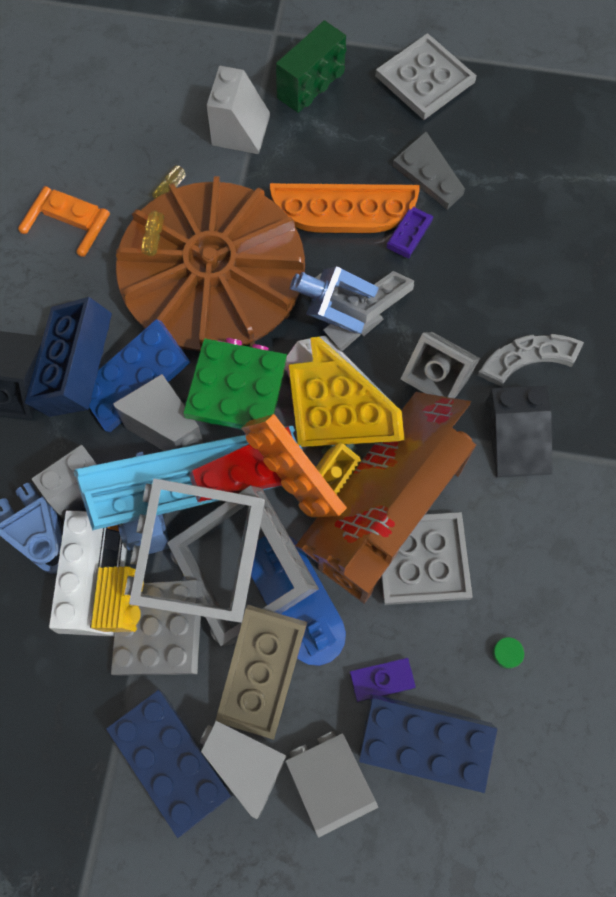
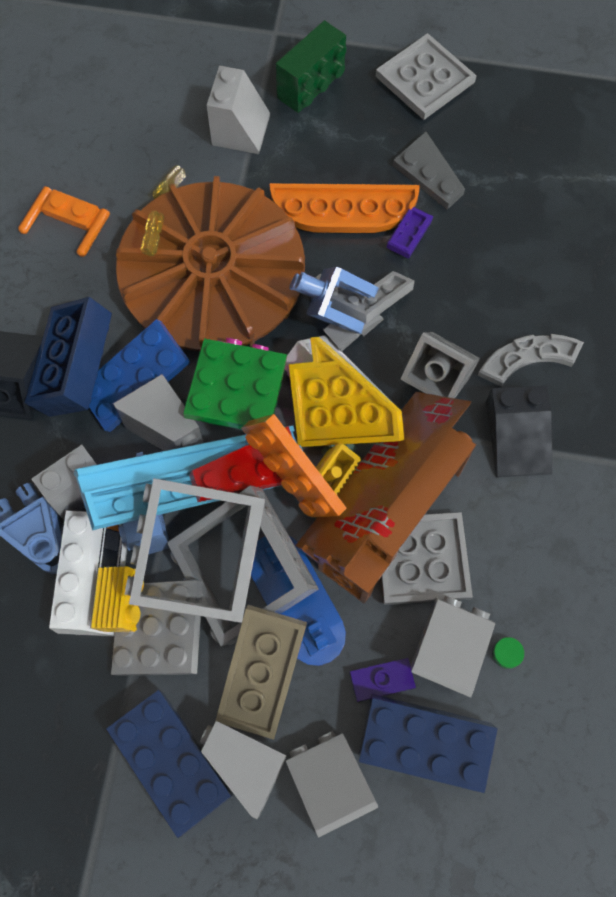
(453, 645): none -> light grey slope

